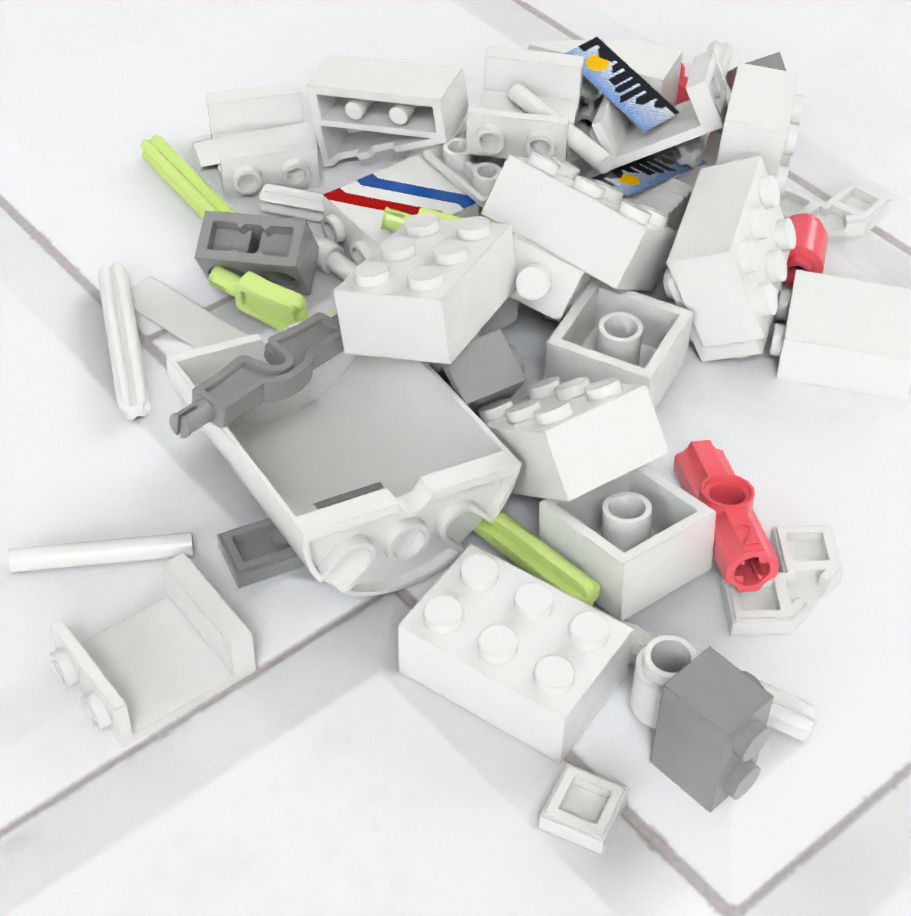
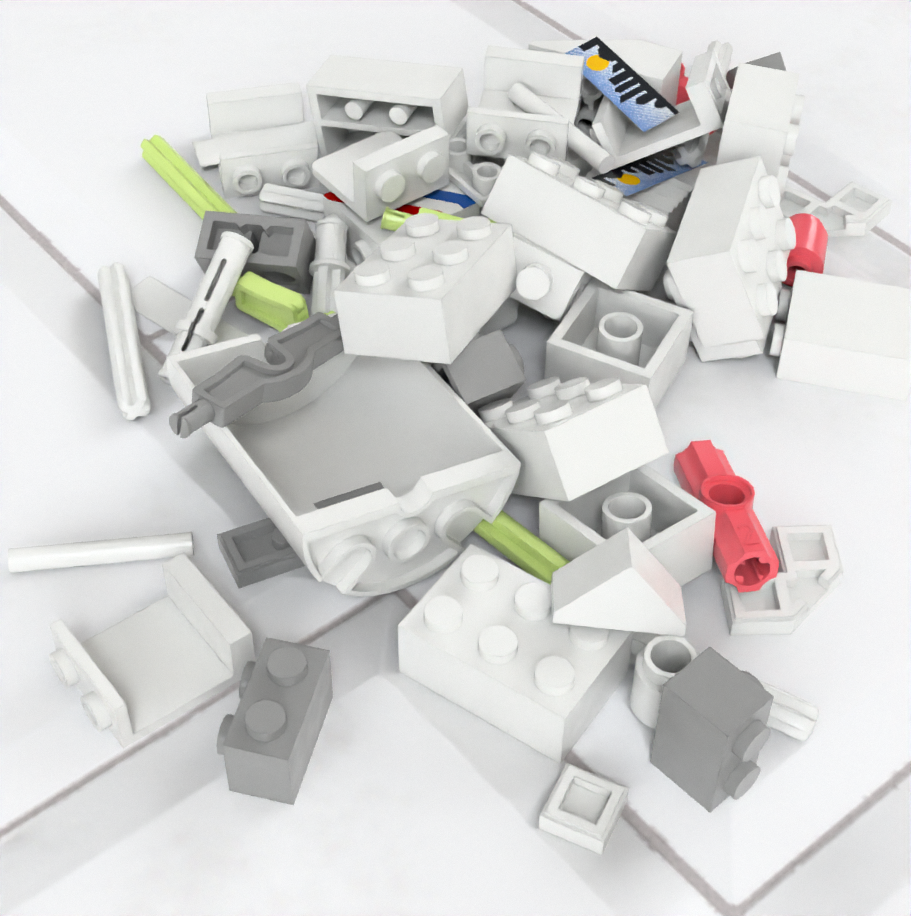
(211, 297): none -> white pin
(276, 720): none -> light grey brick
(329, 263): none -> white axle
(386, 170): none -> white bracket
(618, 589): none -> white slope

